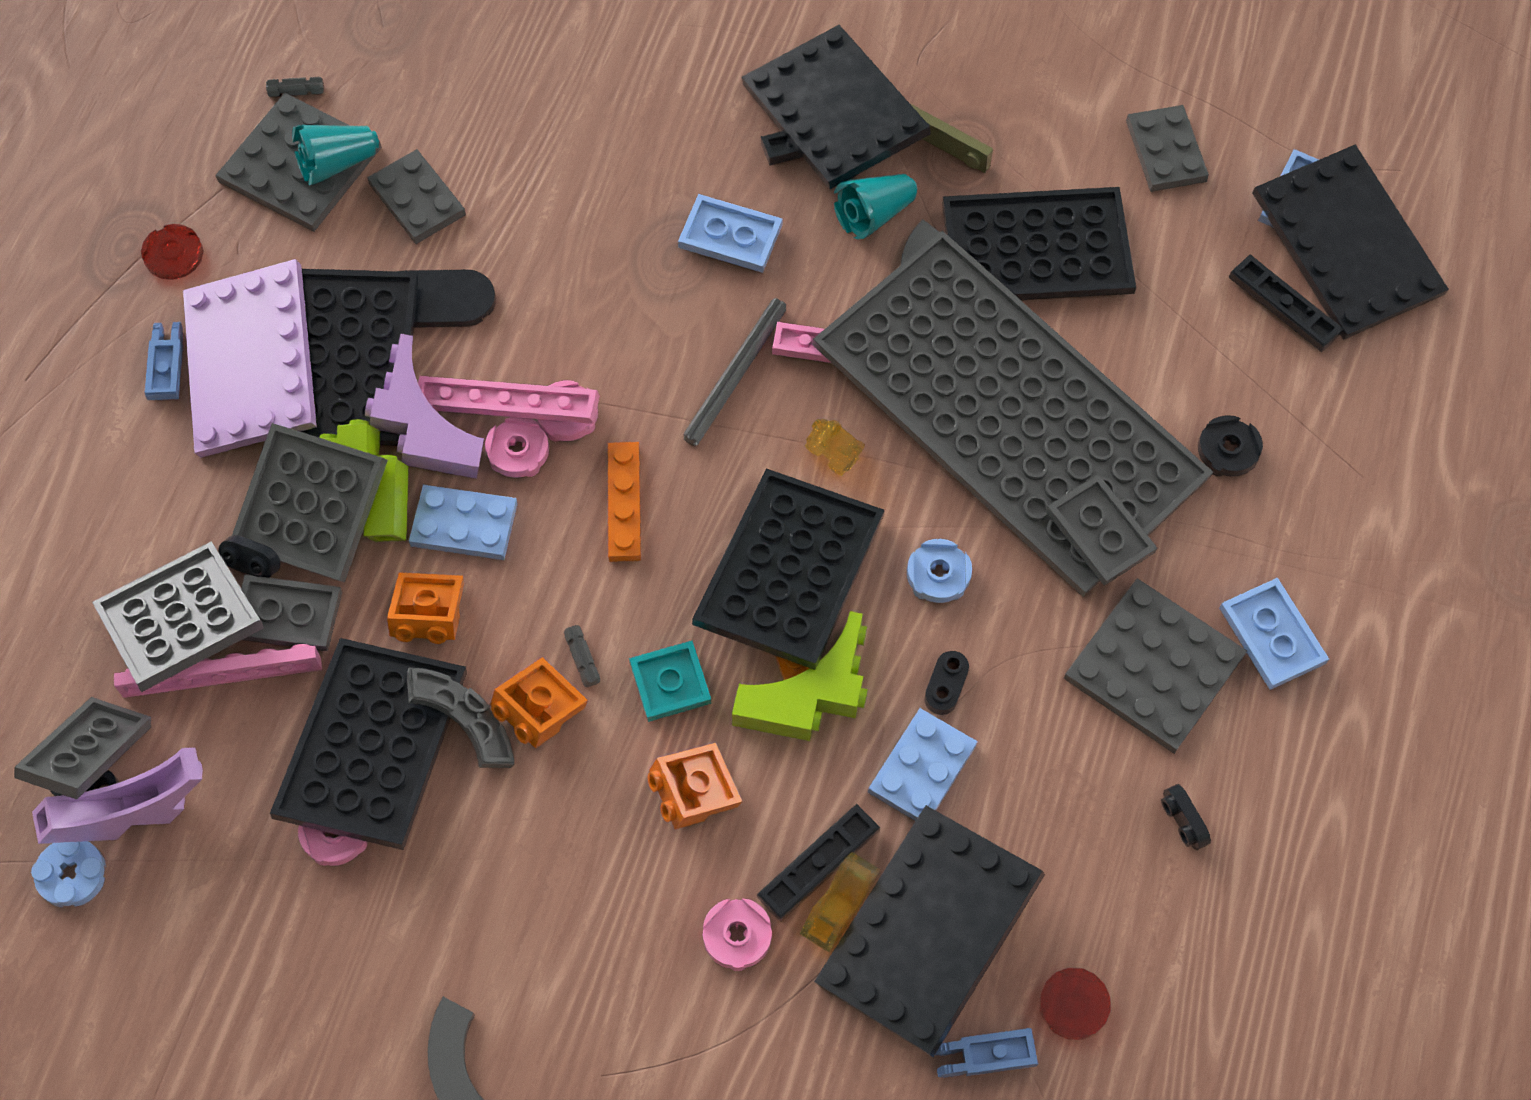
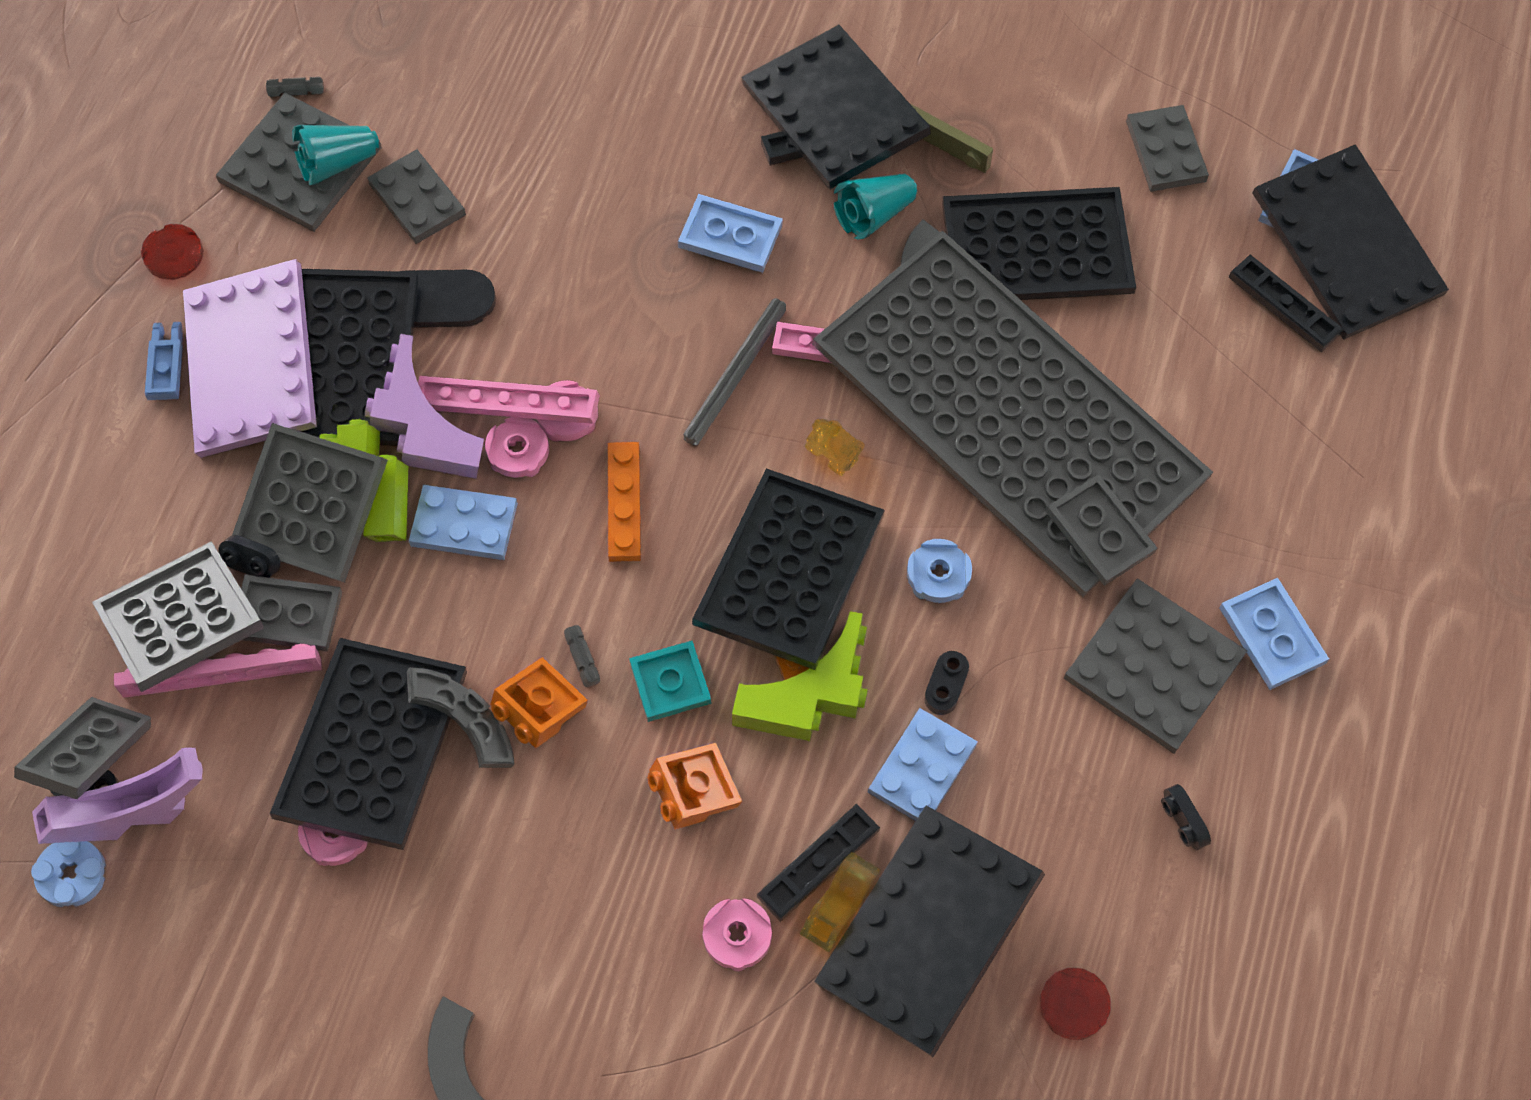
(425, 607): orange plate -> none
(990, 1053): medium blue hinge -> none
(1238, 433): black plate -> none

